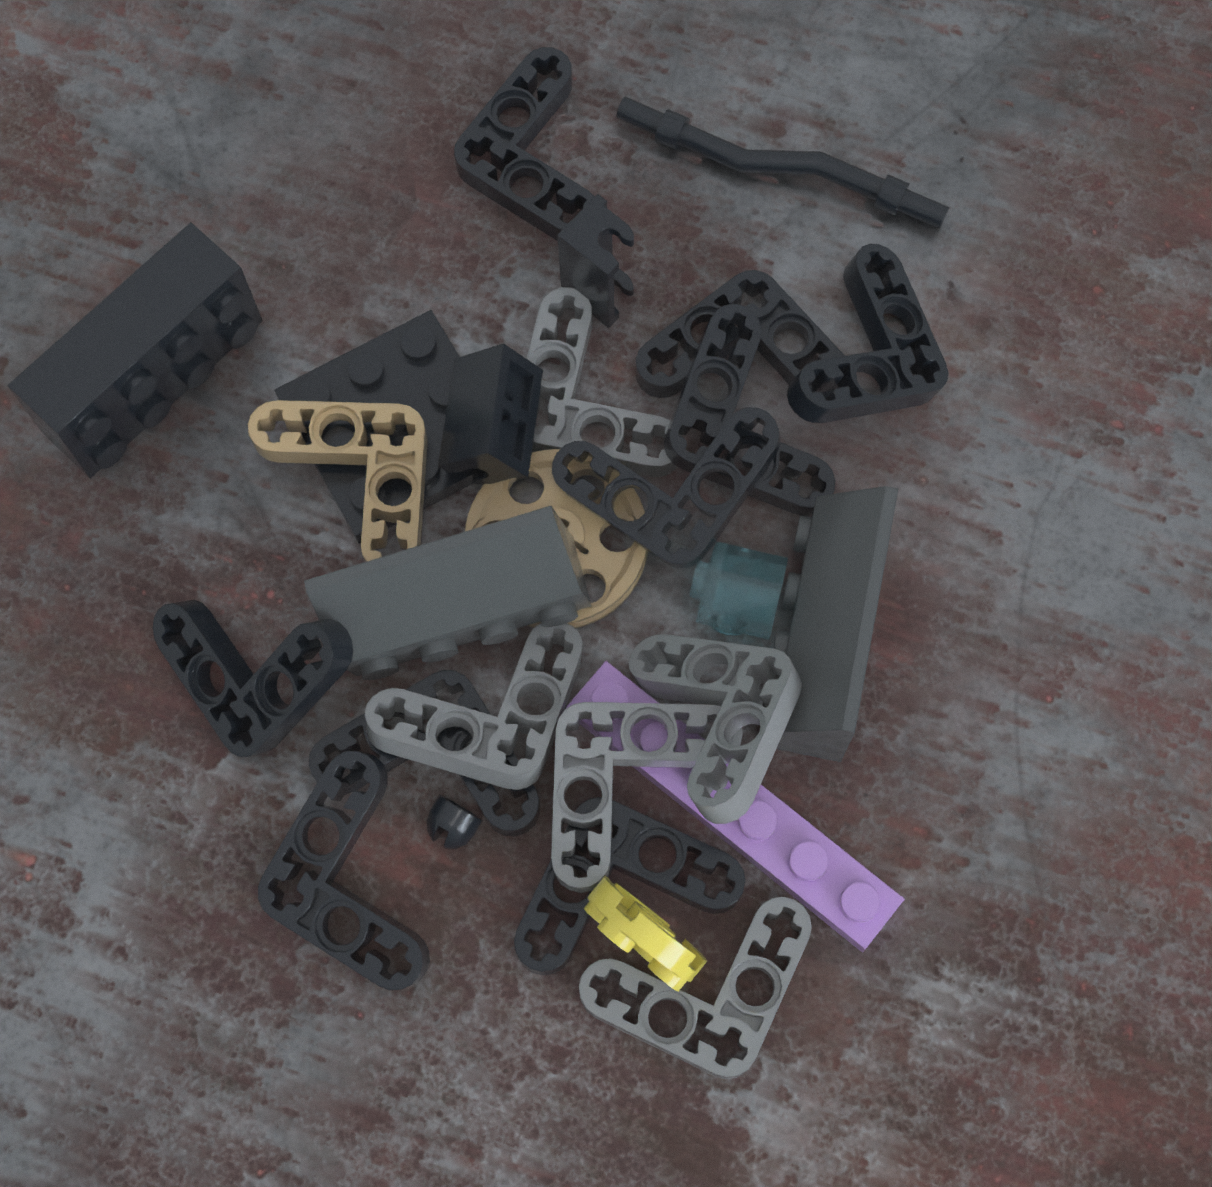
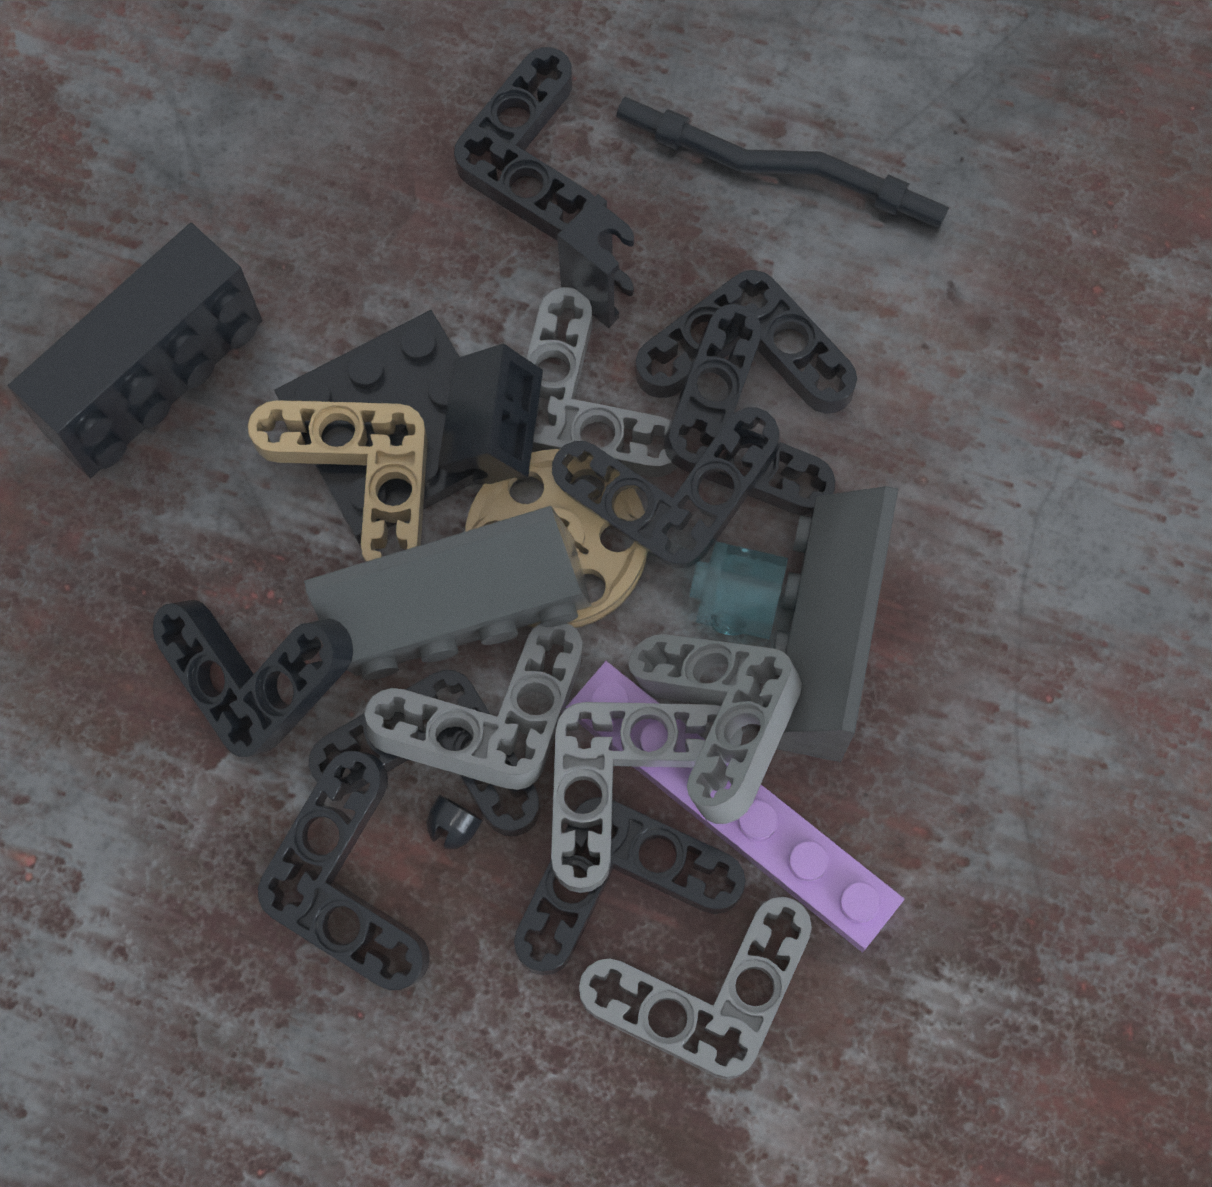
(636, 926): light yellow plate -> none
(891, 353): black beam -> none

